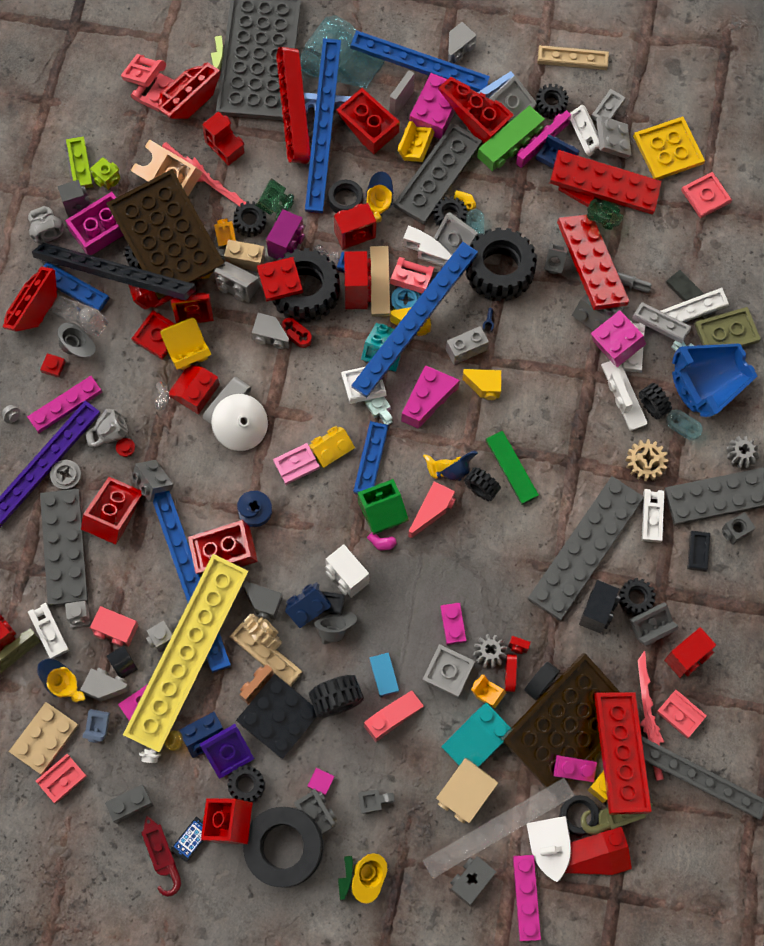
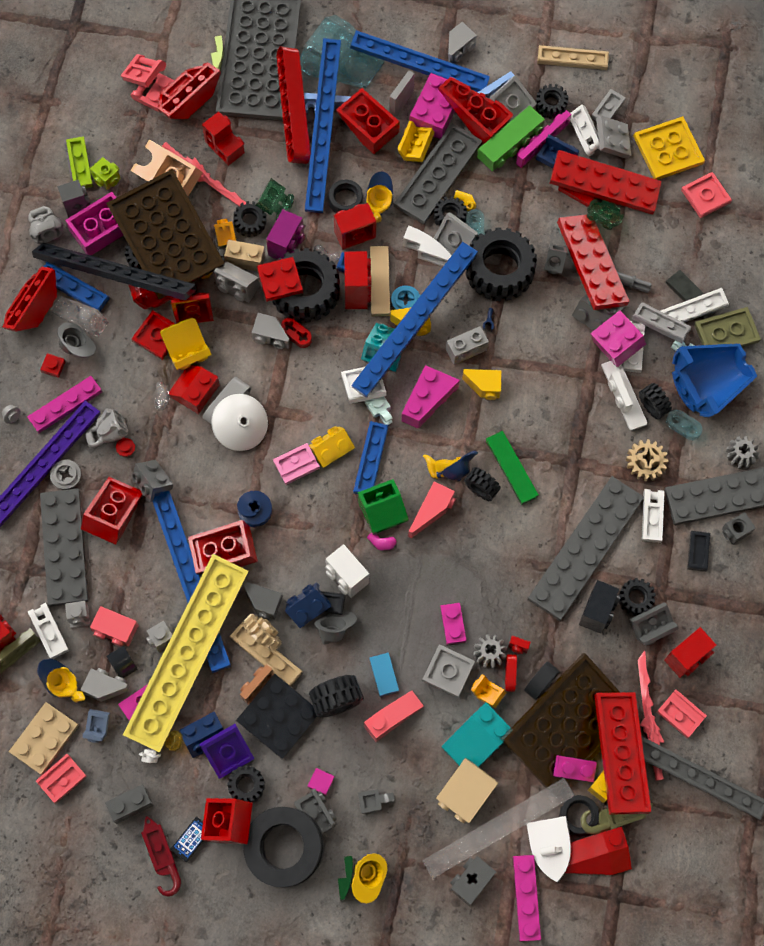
(409, 279): coral plate -> none

